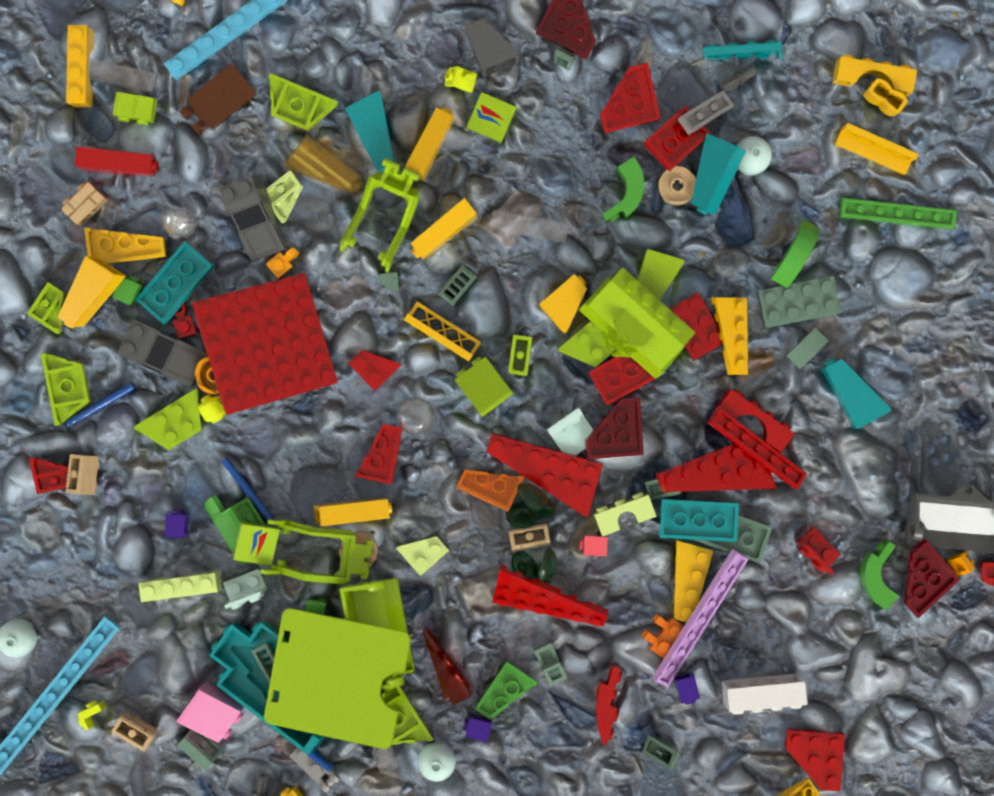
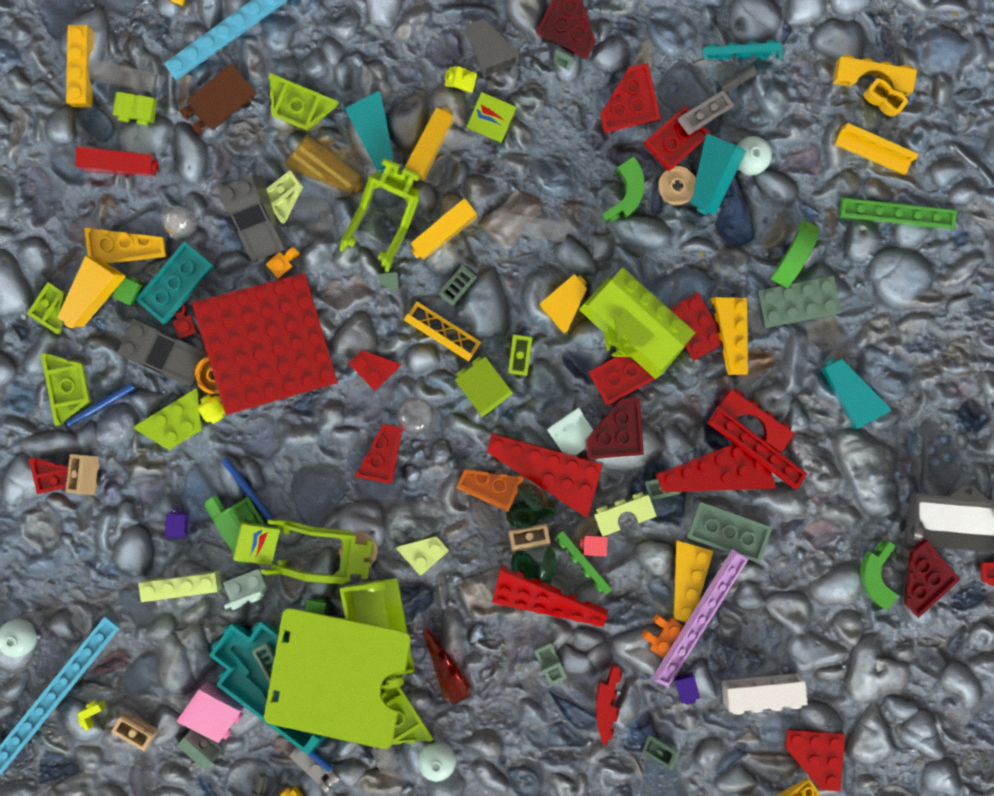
(84, 203): tan brick -> none
(352, 511): yellow slope -> none
(477, 727): dark purple brick -> none
(504, 689): bright green wing -> none
(577, 556): none -> bright green plate
(587, 346): lime wing -> none
(658, 271): lime slope -> none
(699, 520): teal plate -> none
(808, 347): sand green slope -> none
(816, 547): red bracket -> none
(961, 564): light orange tile -> none

